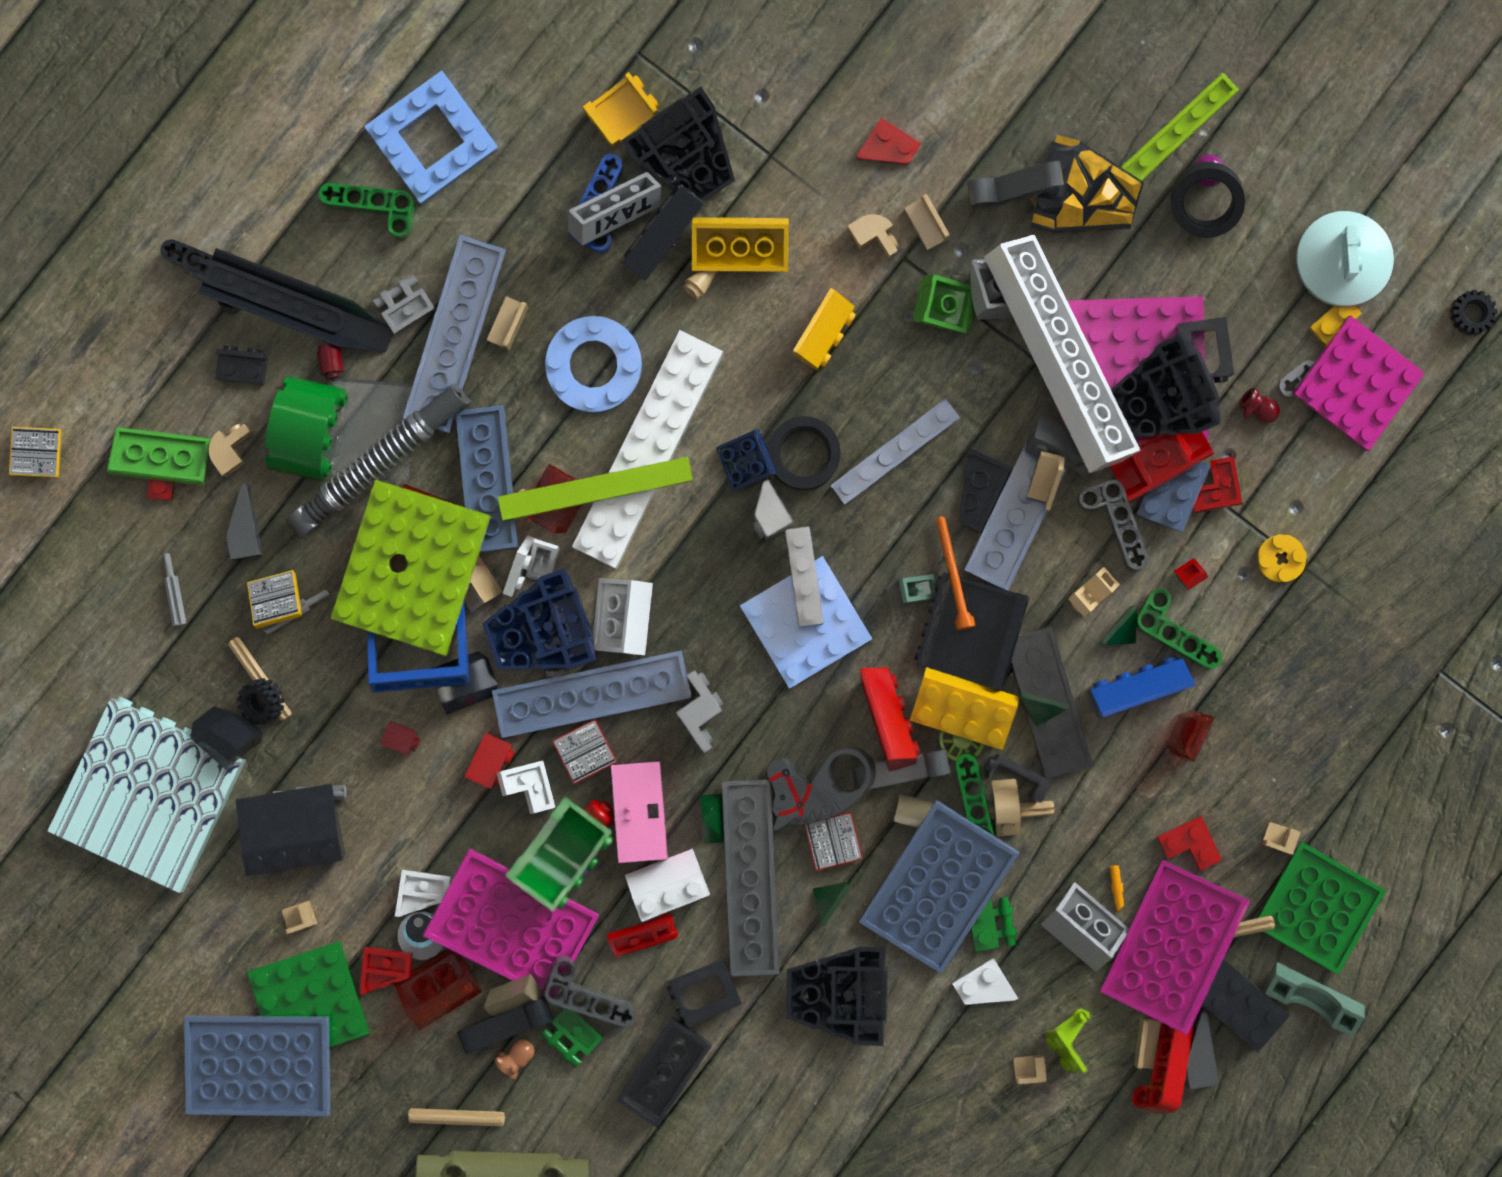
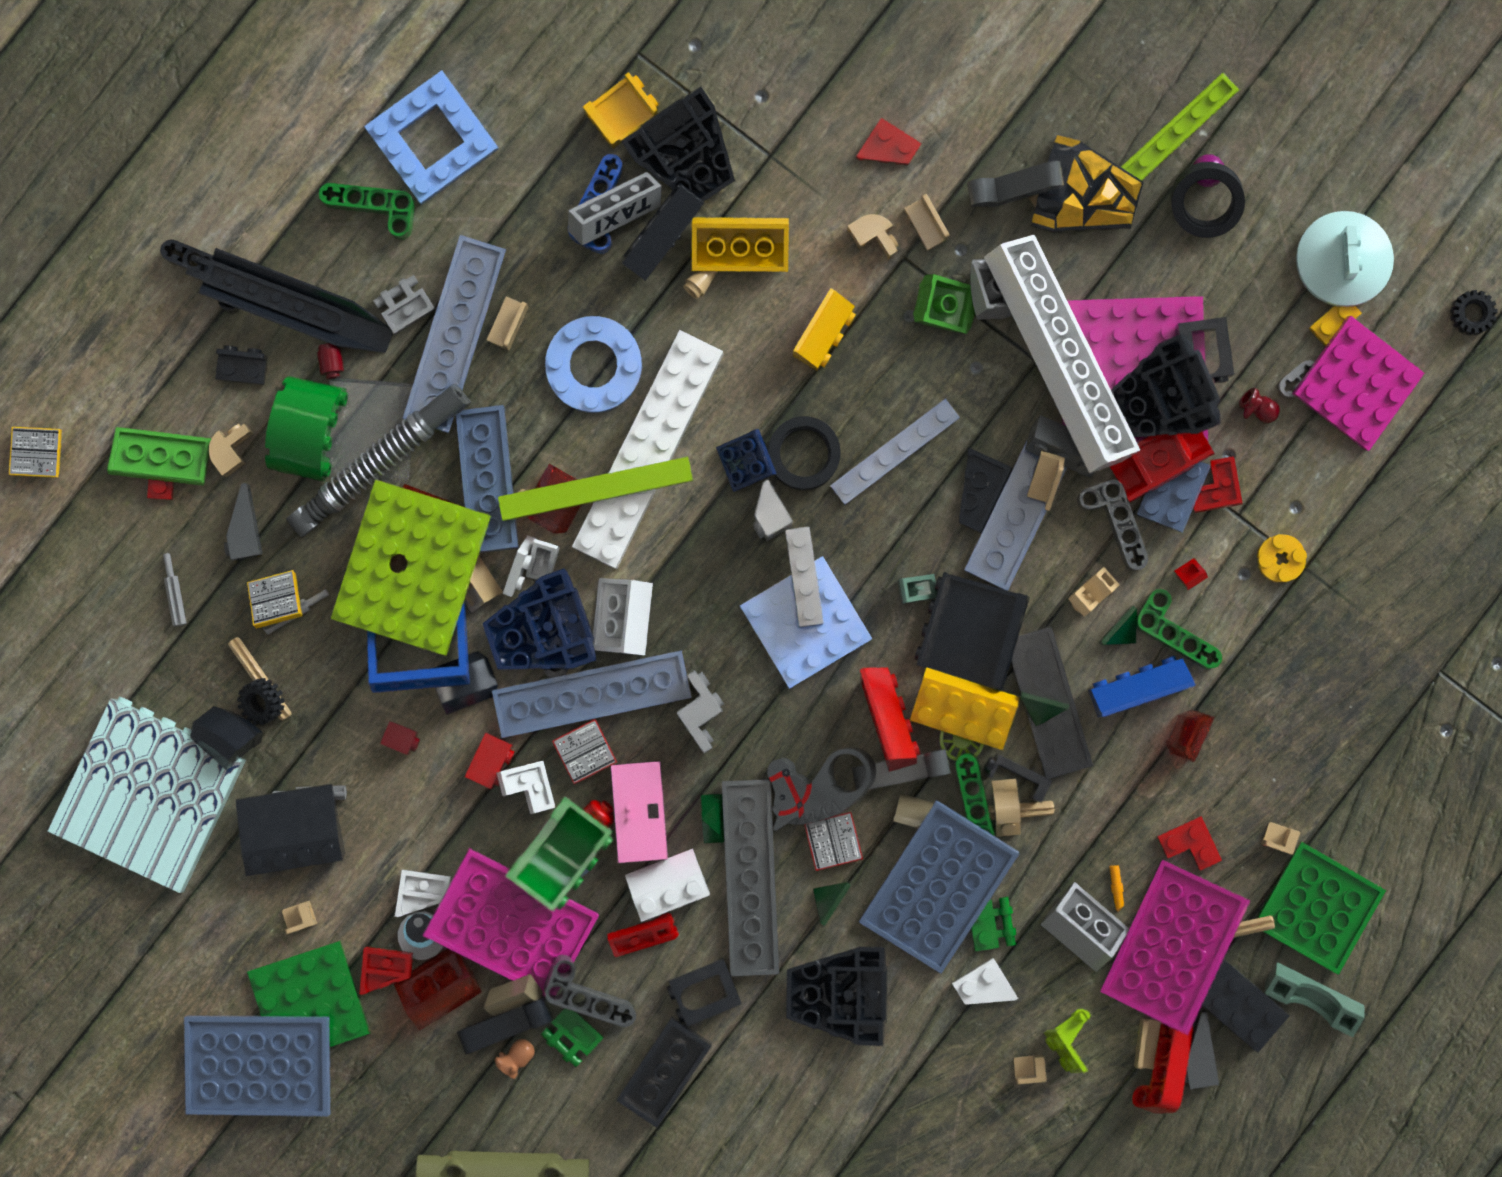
(456, 1117): tan axle -> none
(964, 619): orange piece -> none

